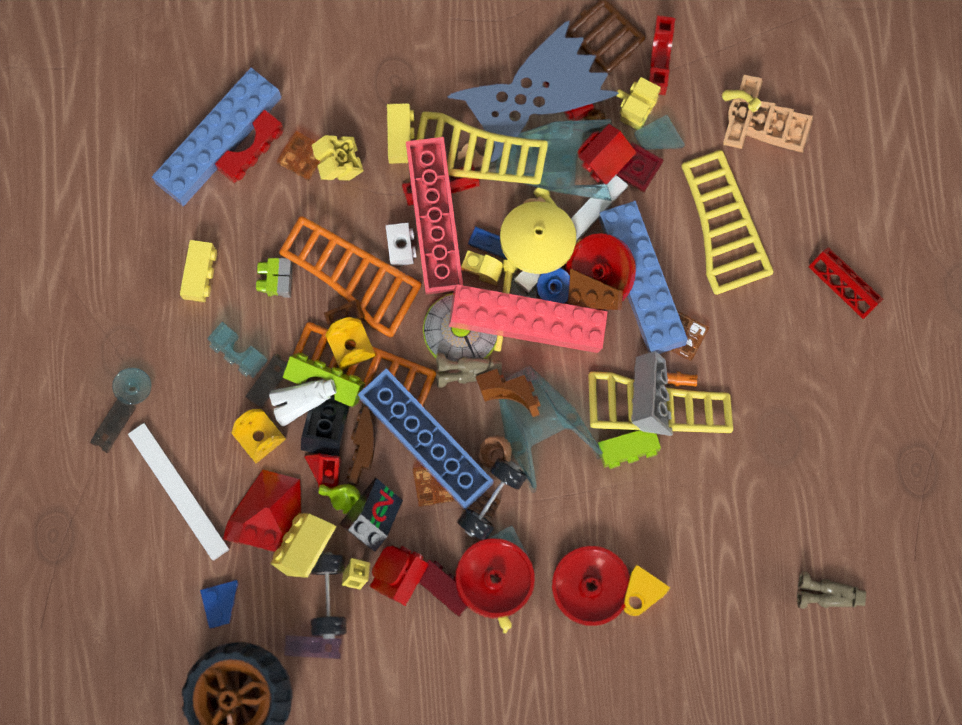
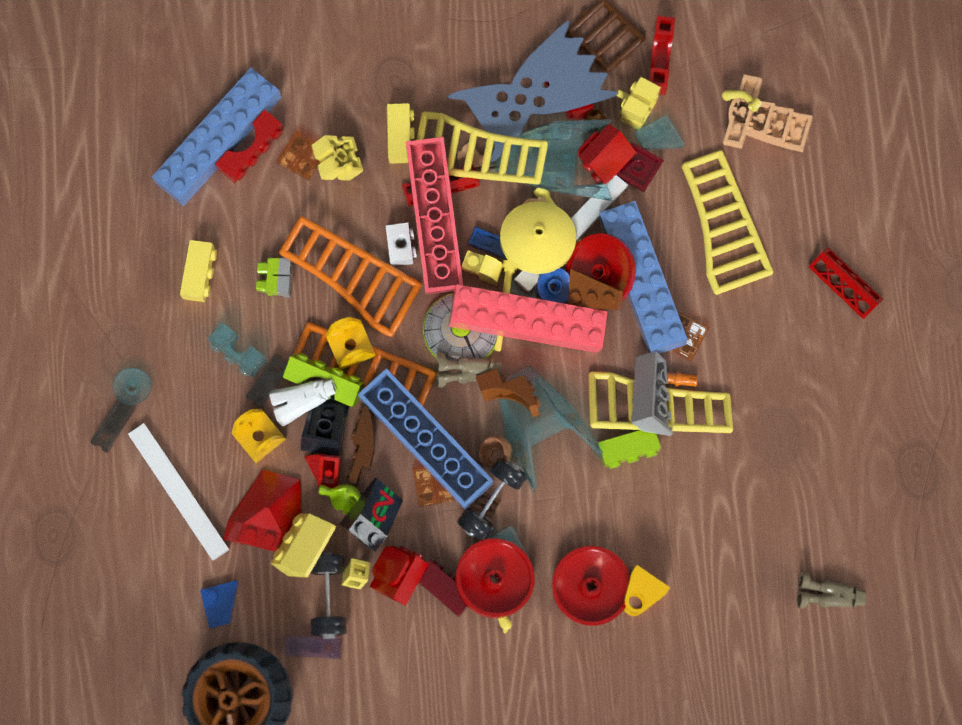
(350, 309): reddish brown plate -> none

